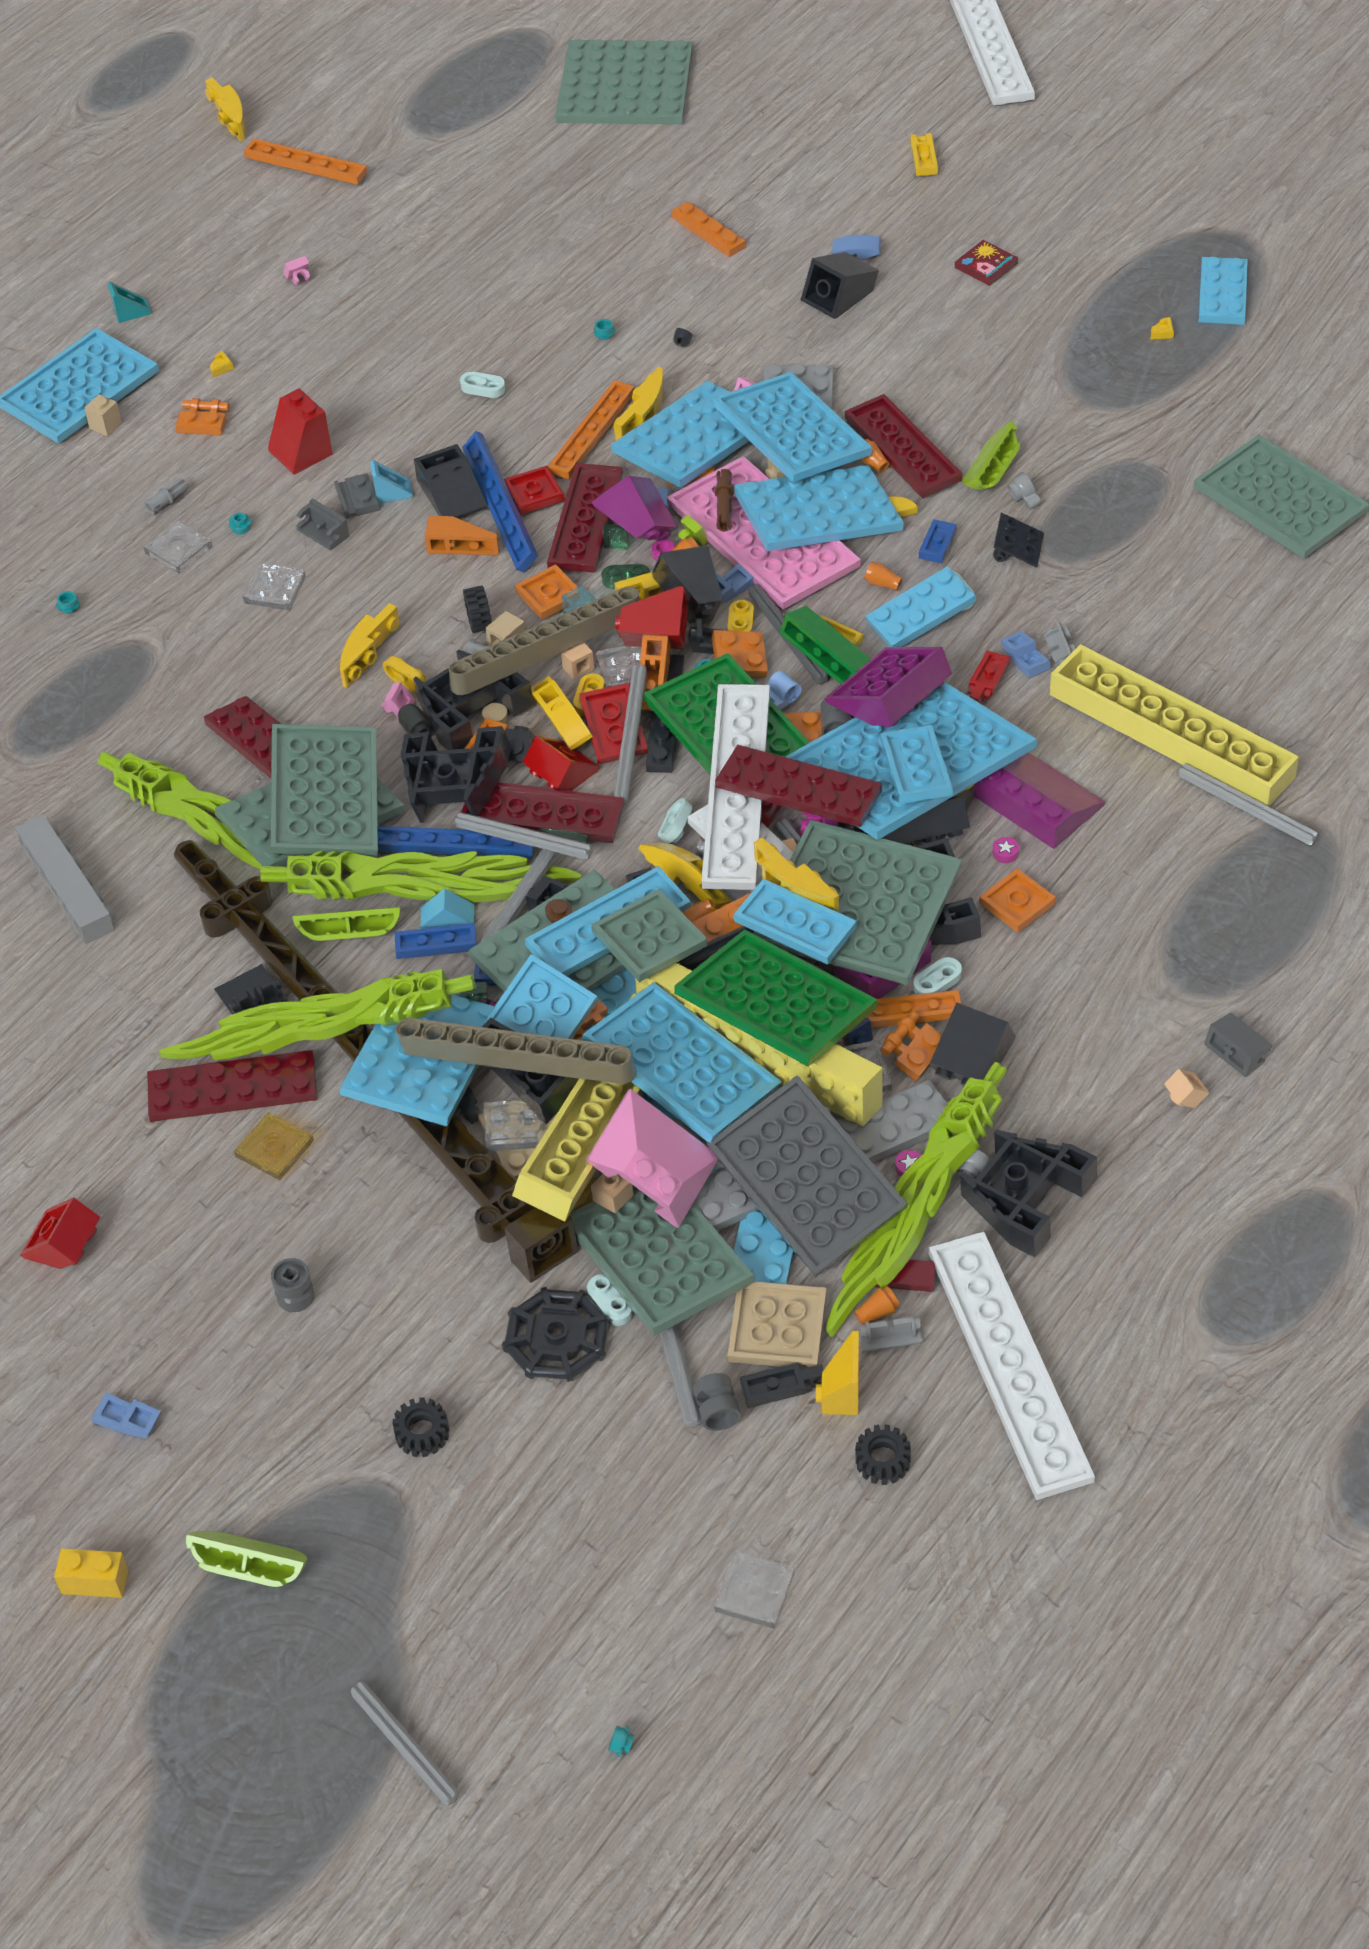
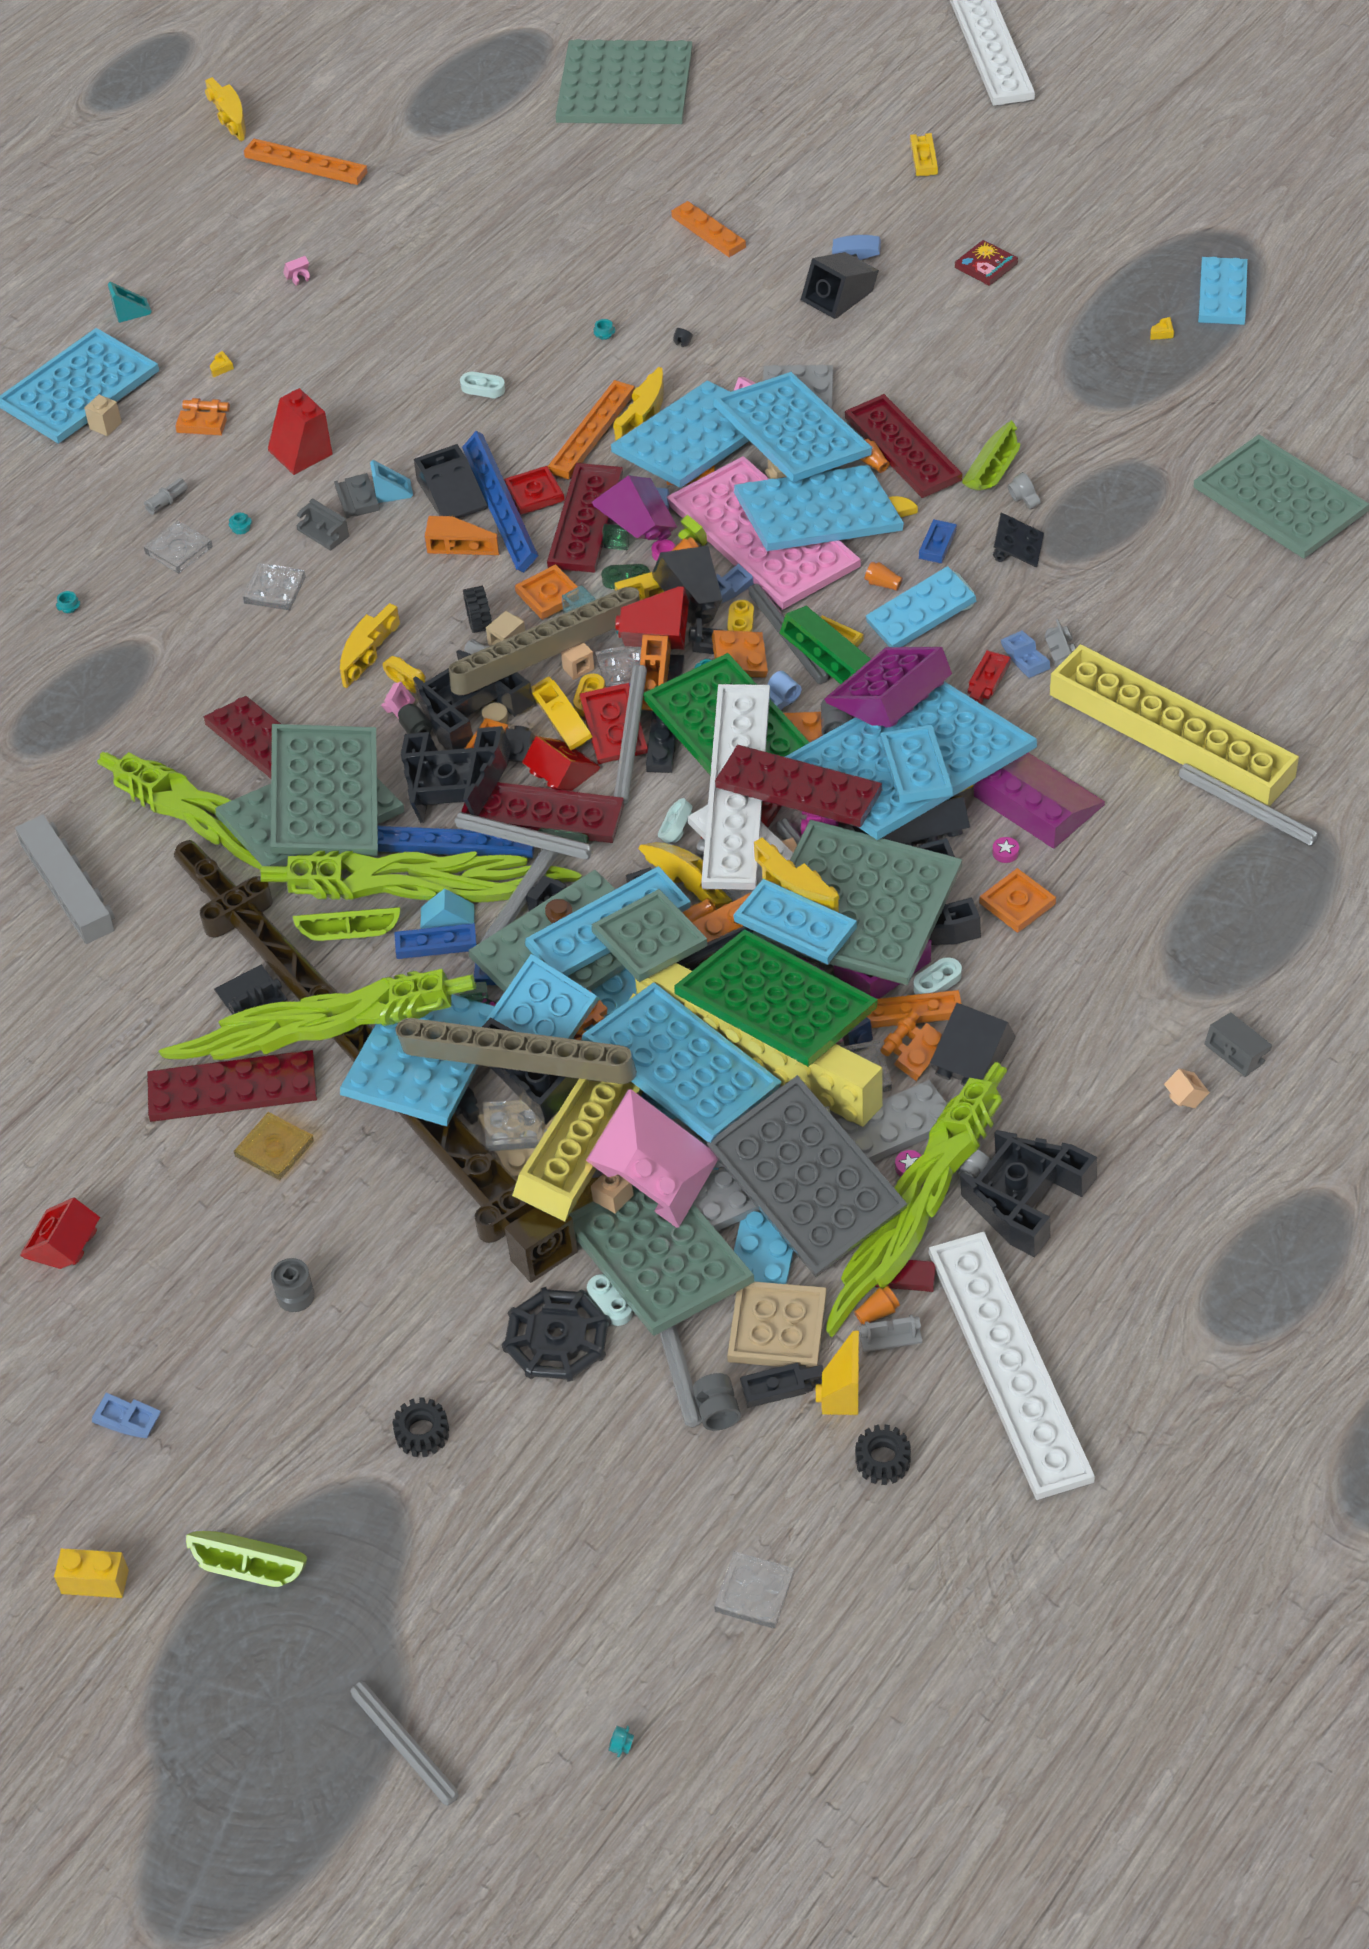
(724, 494): reddish brown pin -> none

